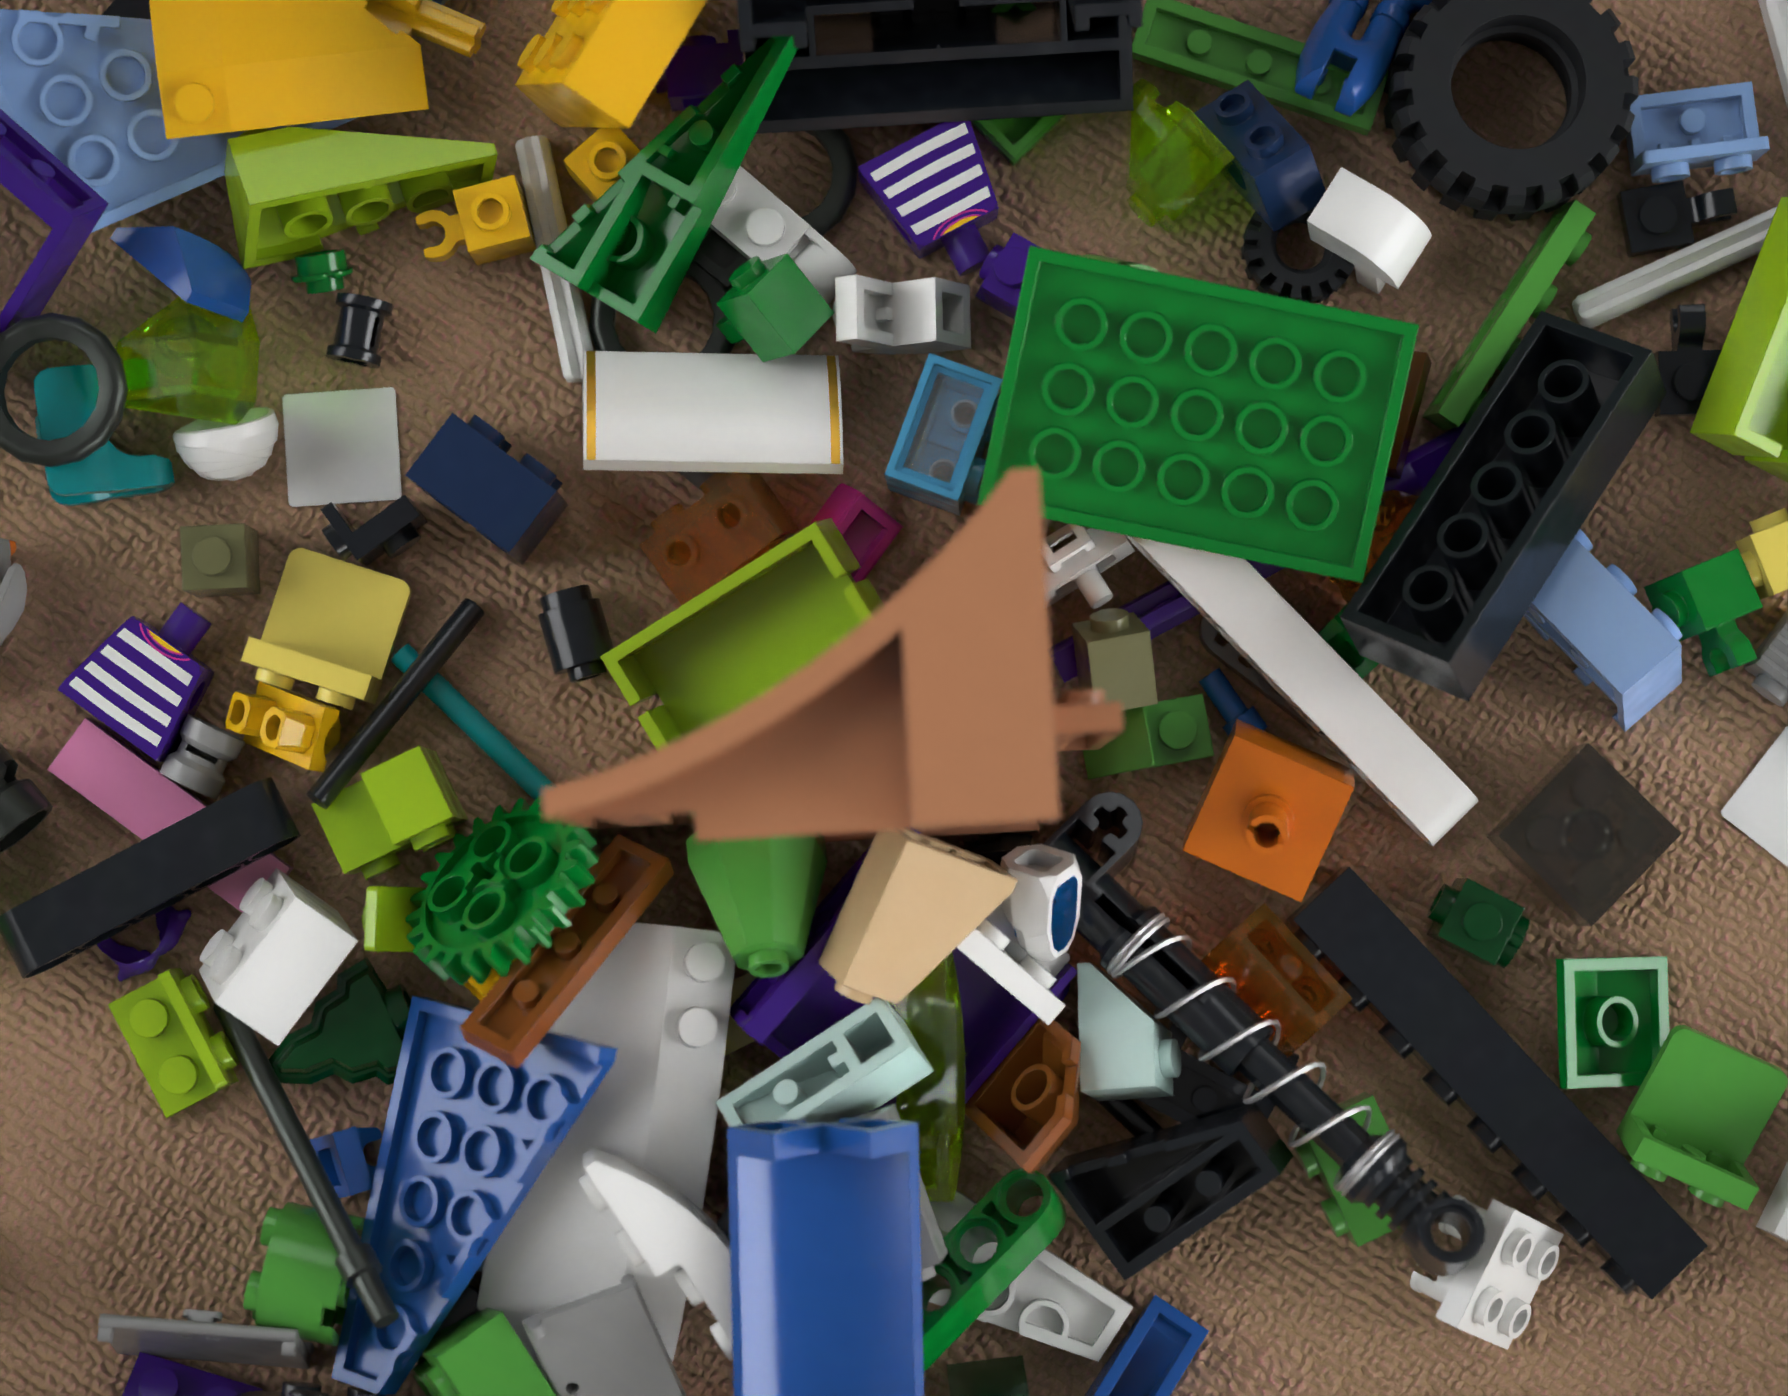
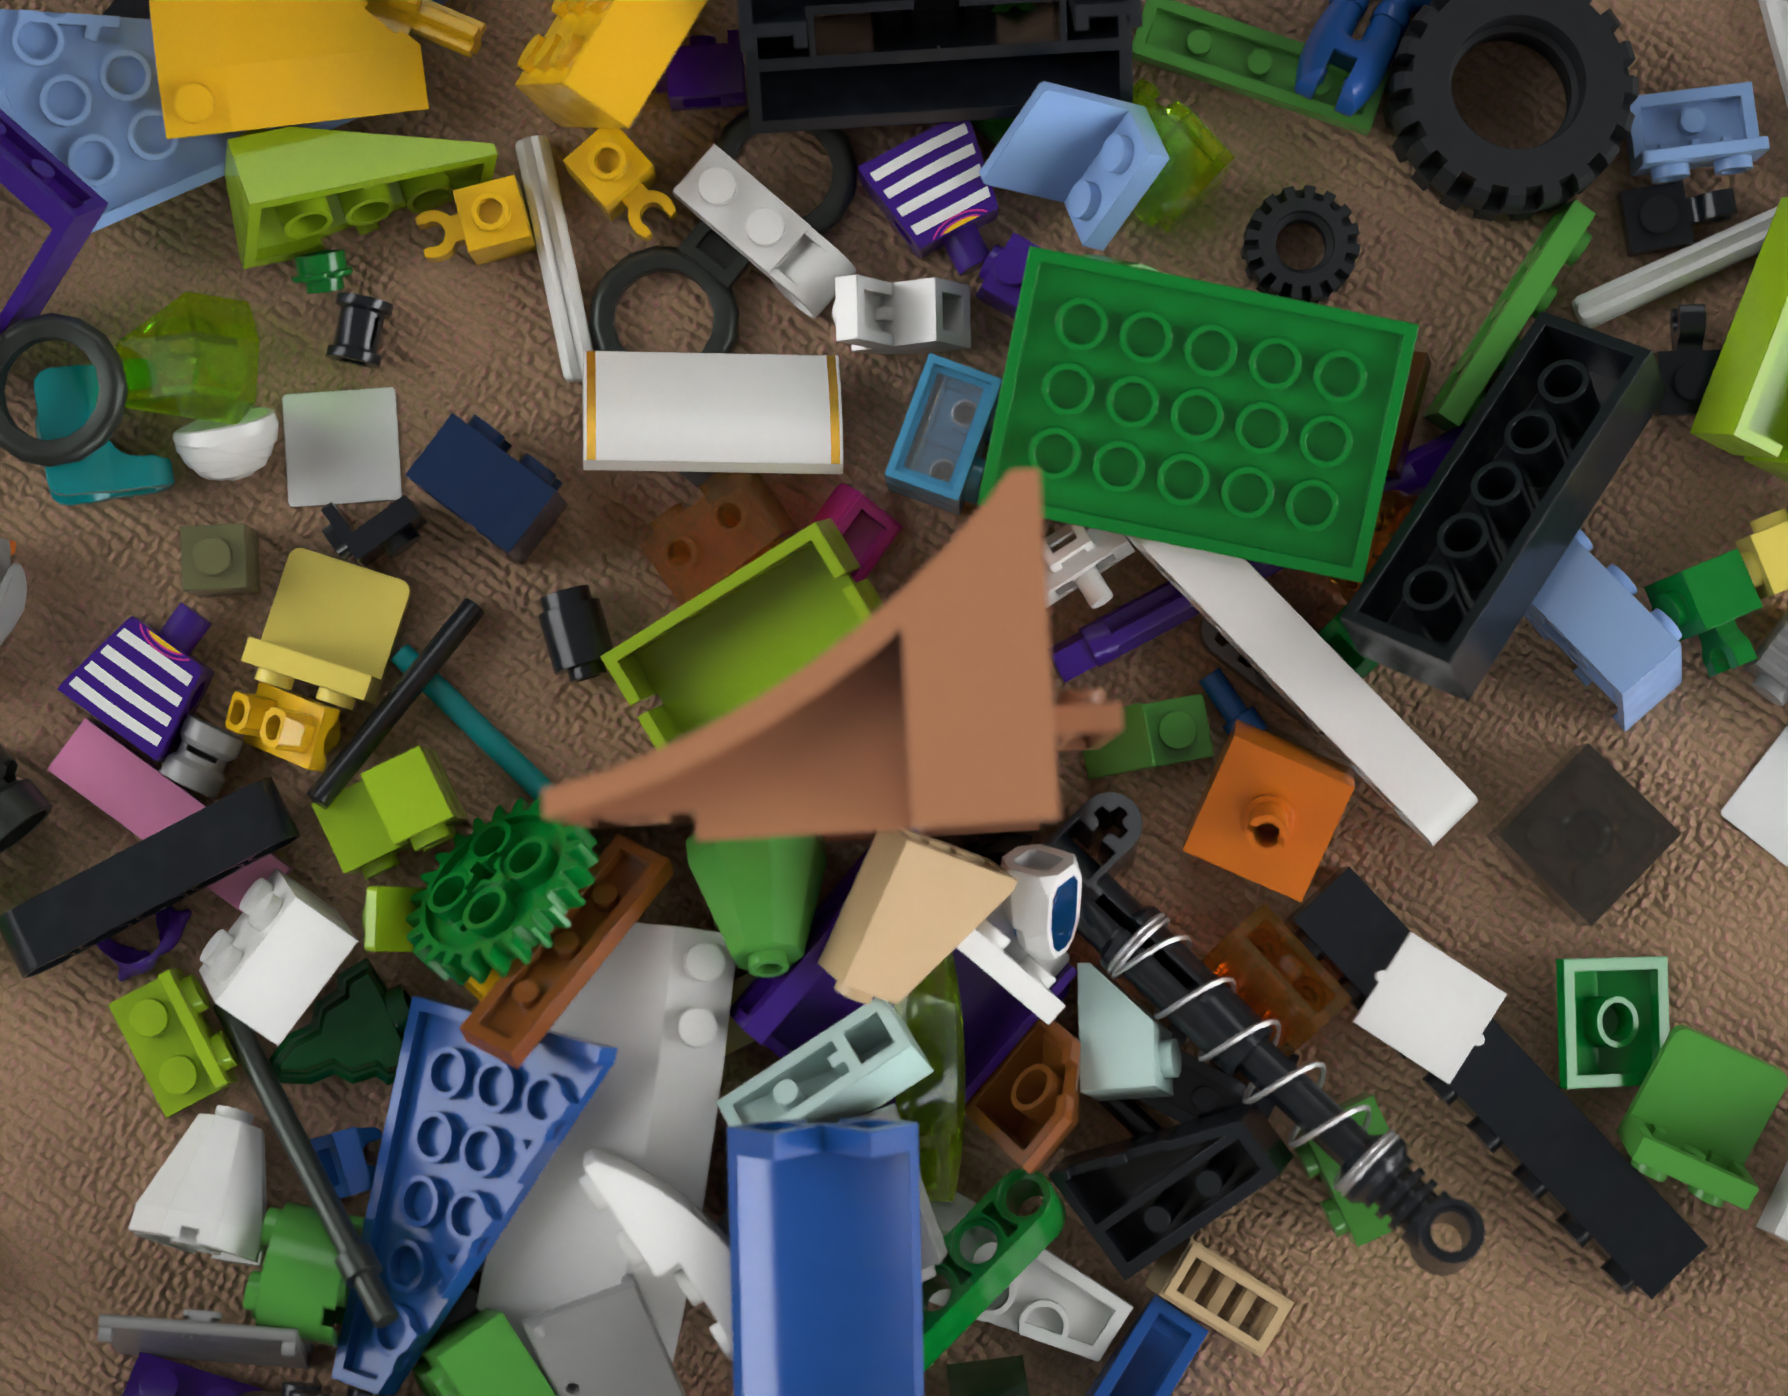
(190, 267): blue slope -> none
(210, 1191): none -> white cone
(651, 222): green wedge -> none
(771, 307): green brick -> none
(1080, 152): none -> light blue bracket
(1116, 657): olive brick -> none
(1174, 1266): none -> tan slope
(1271, 159): dark blue brick -> none
(1368, 230): white brick -> none
(1429, 1007): none -> white piece
(1477, 922): dark green brick -> none
(1498, 1284): white plate -> none

